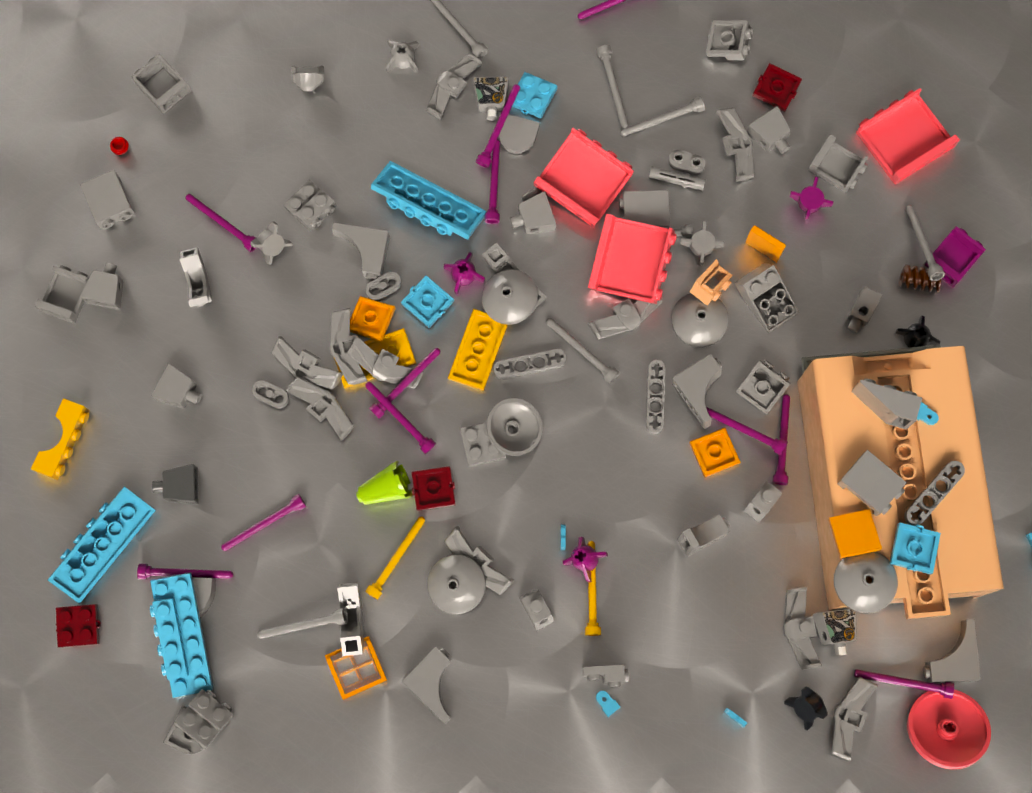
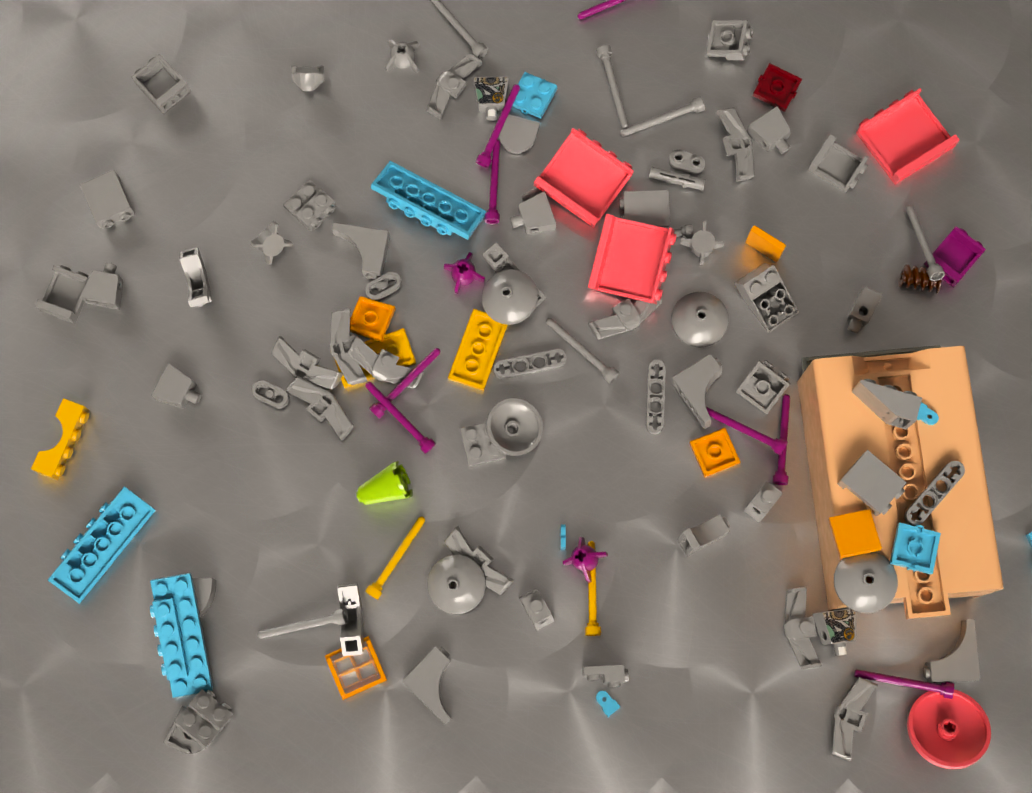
(77, 625): dark red plate -> none
(119, 145): red plate -> none
(145, 571): magenta piece -> none
(179, 484): dark grey torso -> none
(246, 239): magenta piece -> none
(295, 504): magenta piece -> none
(427, 301): medium azure plate -> none
(433, 488): dark red plate -> none
(711, 282): light nougat window -> none
(735, 717): medium azure piece -> none
(808, 706): black piece -> none
(811, 199): magenta piece -> none
(918, 335): black piece -> none

